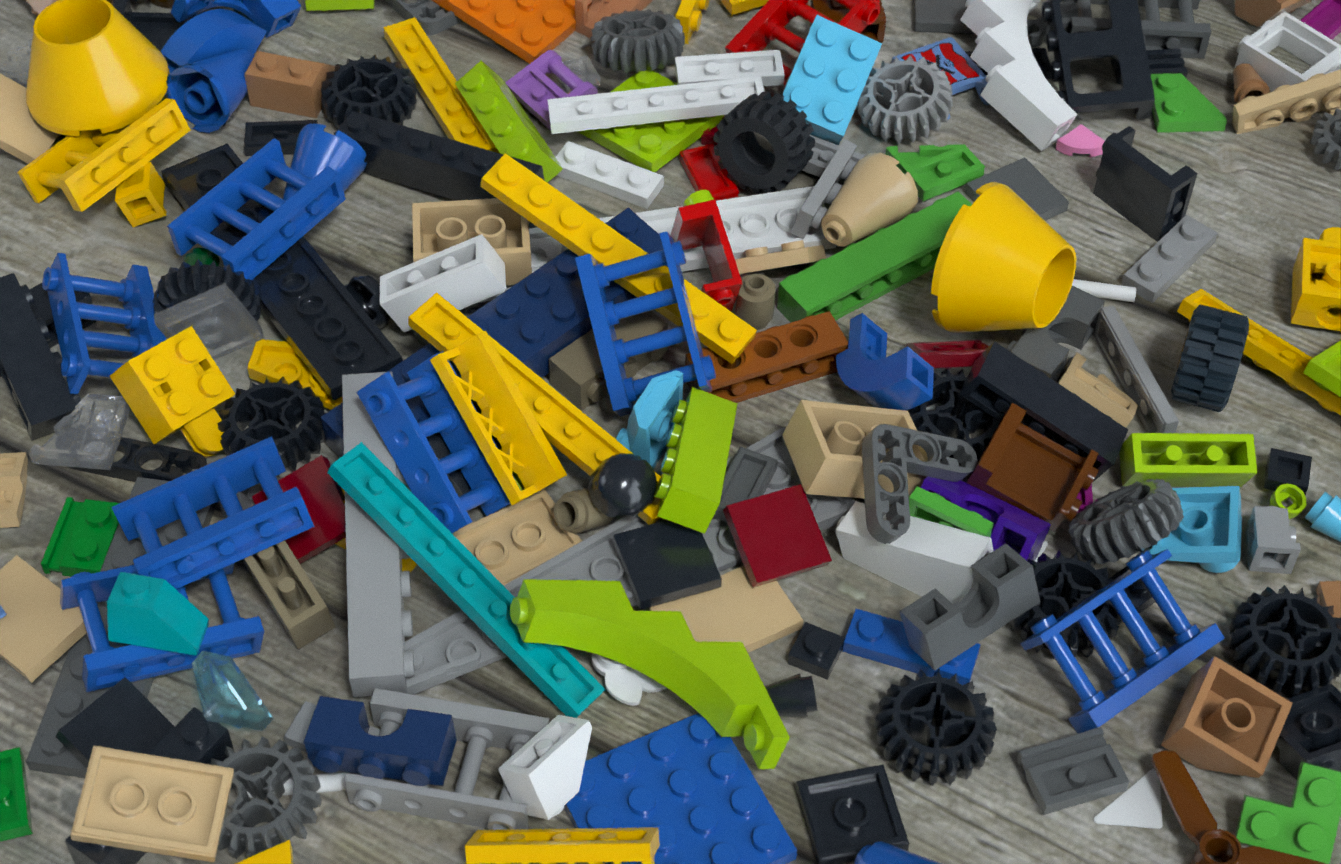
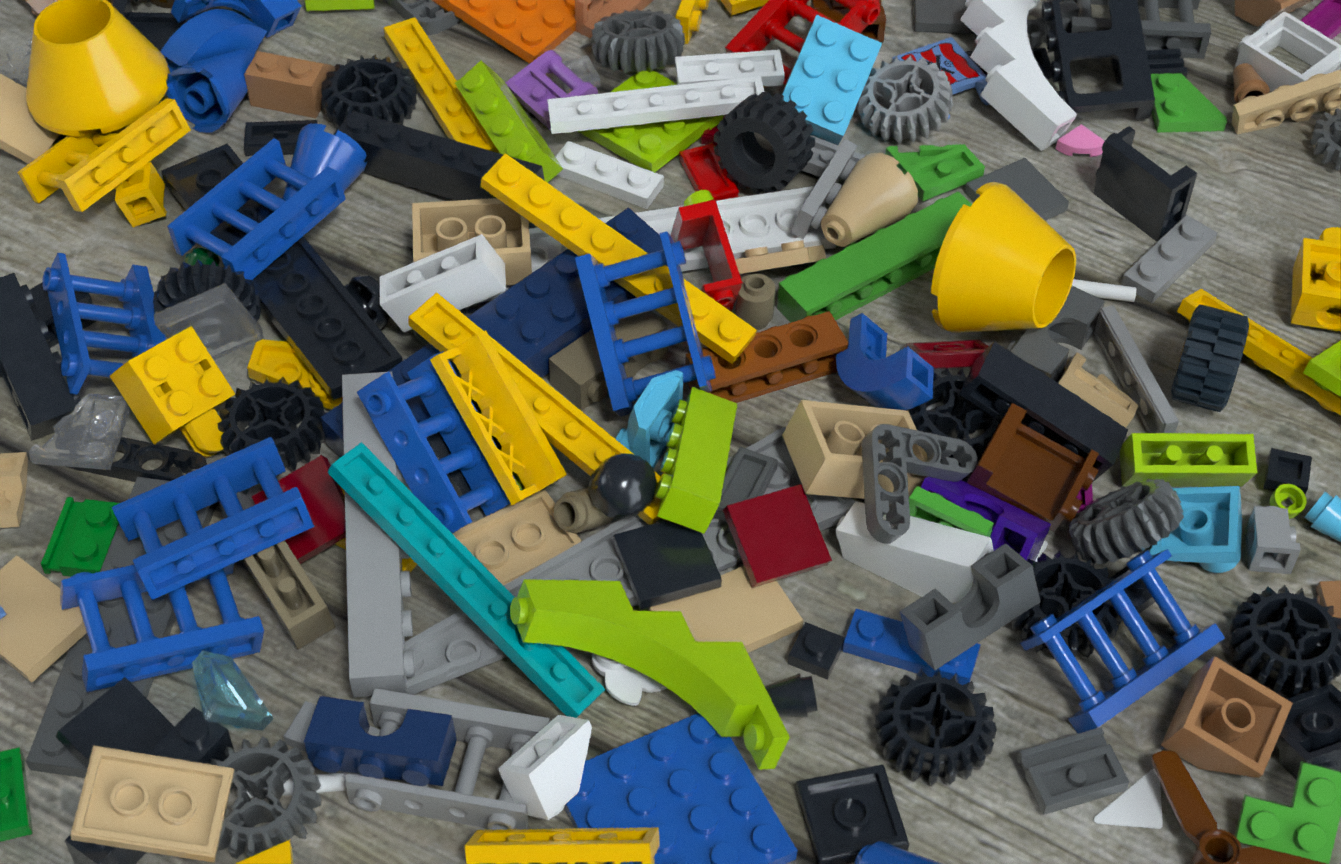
(154, 615): teal slope -> none

